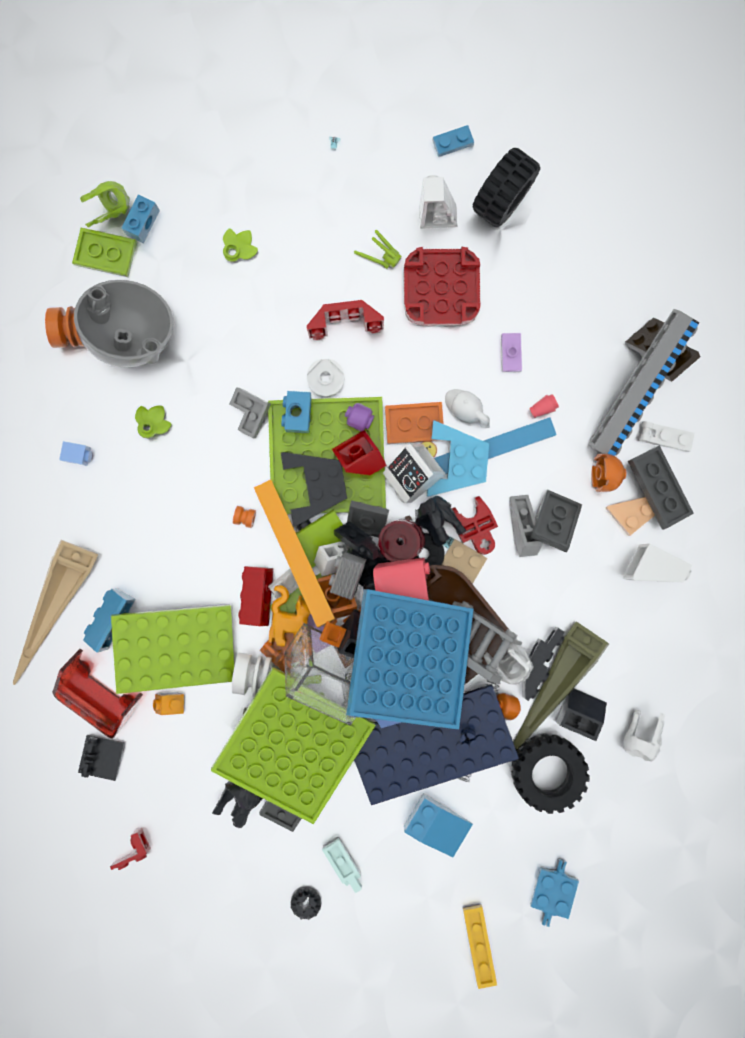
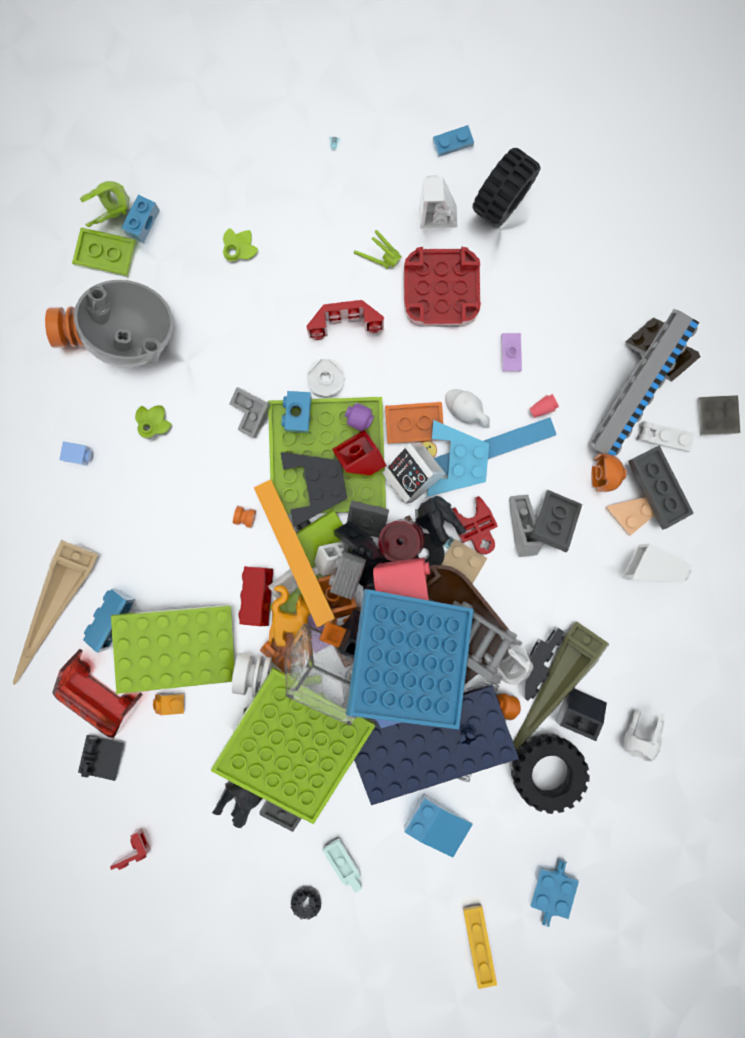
(719, 415): none -> clear smoke plate

